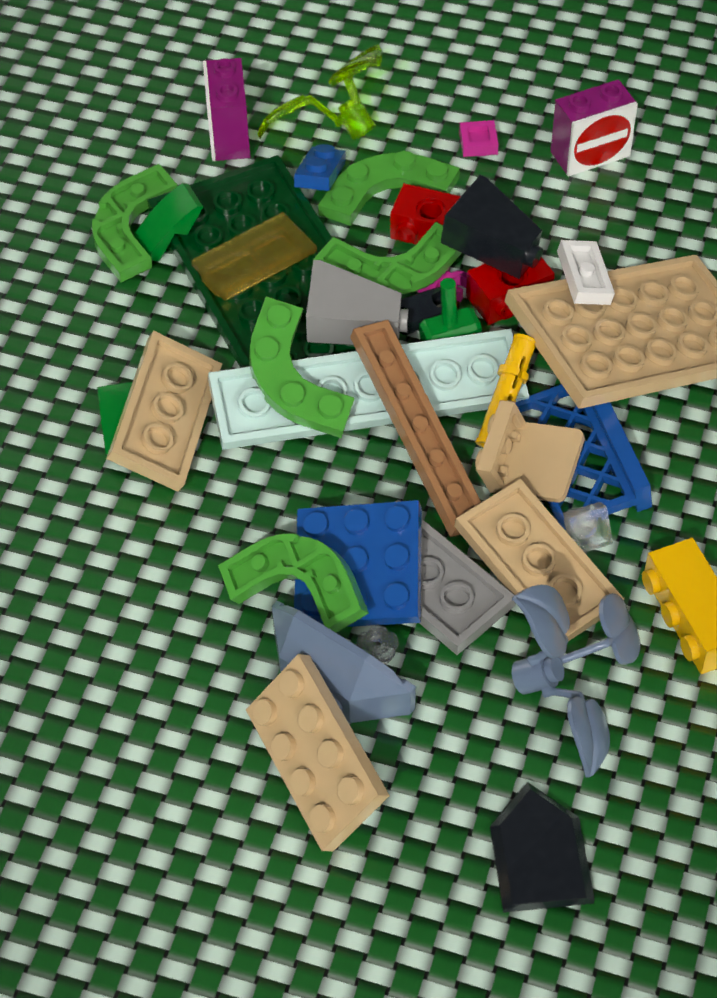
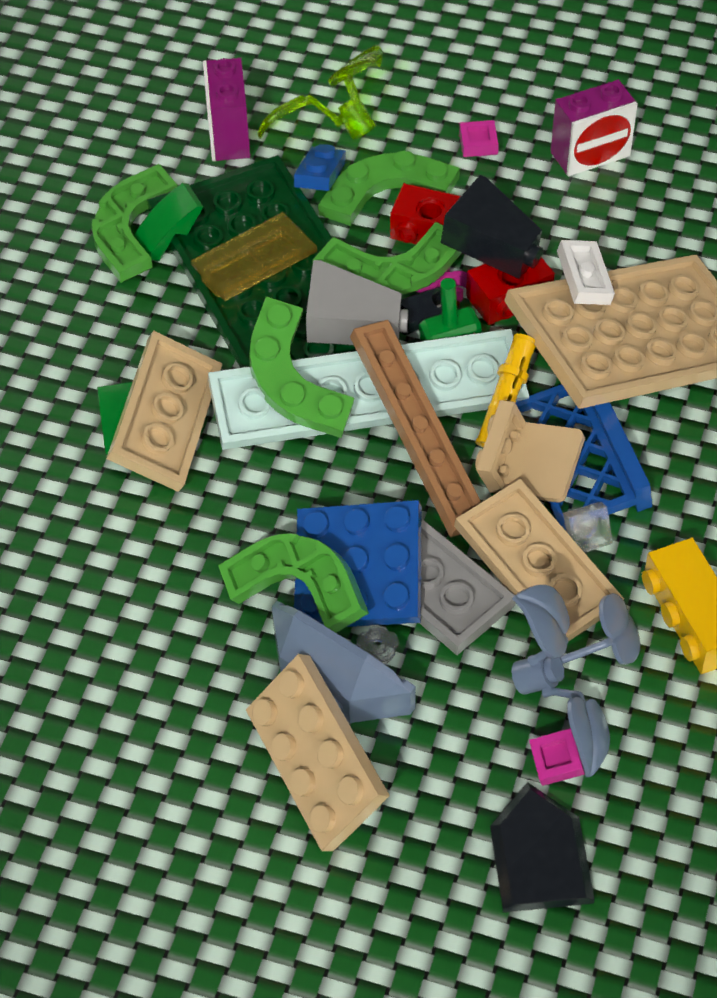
(556, 757): none -> dark pink plate

